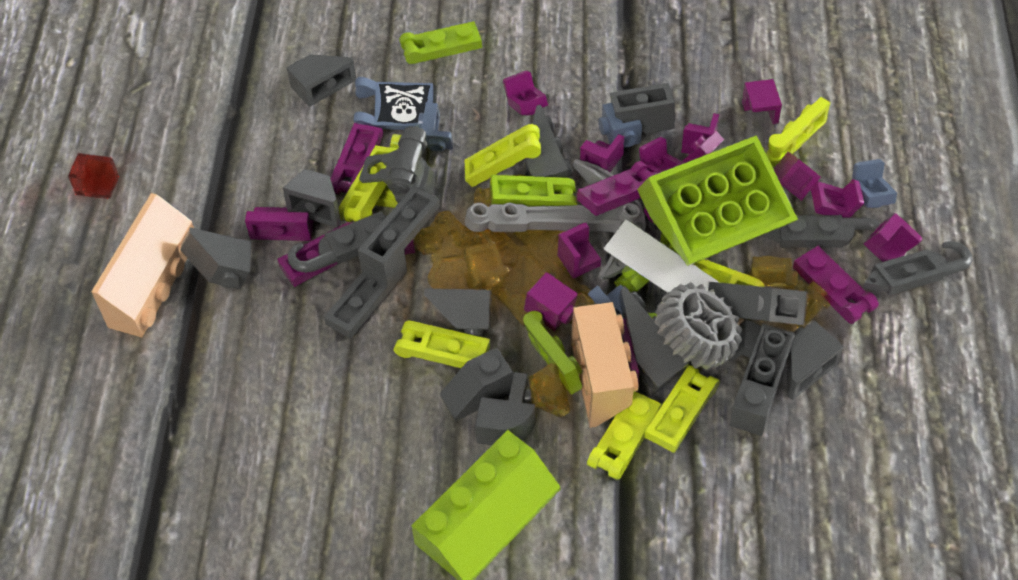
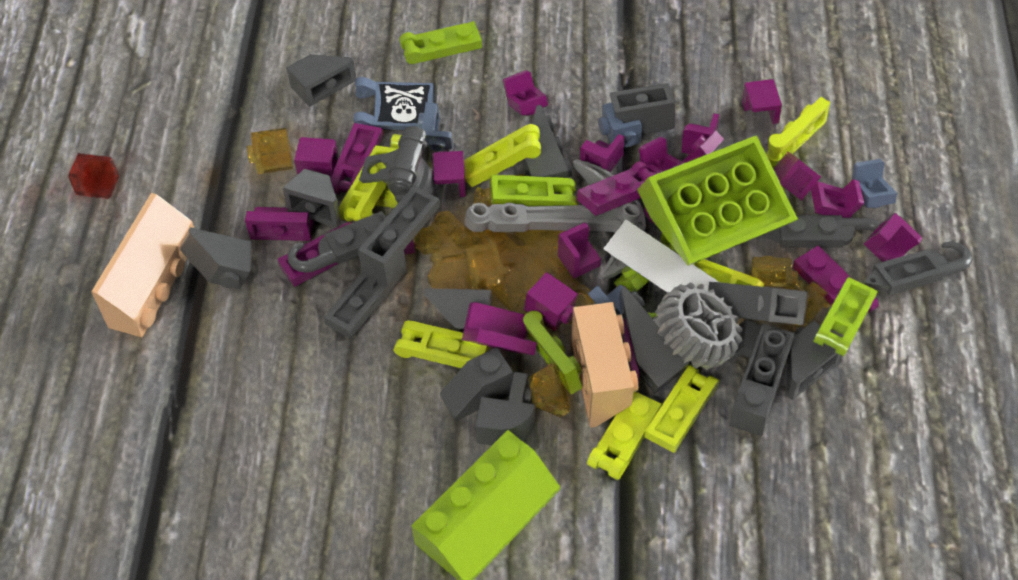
(270, 151): none -> clear yellow brick
(316, 155): none -> magenta panel
(449, 169): none -> magenta panel
(497, 328): none -> magenta panel
(846, 316): none -> lime plate

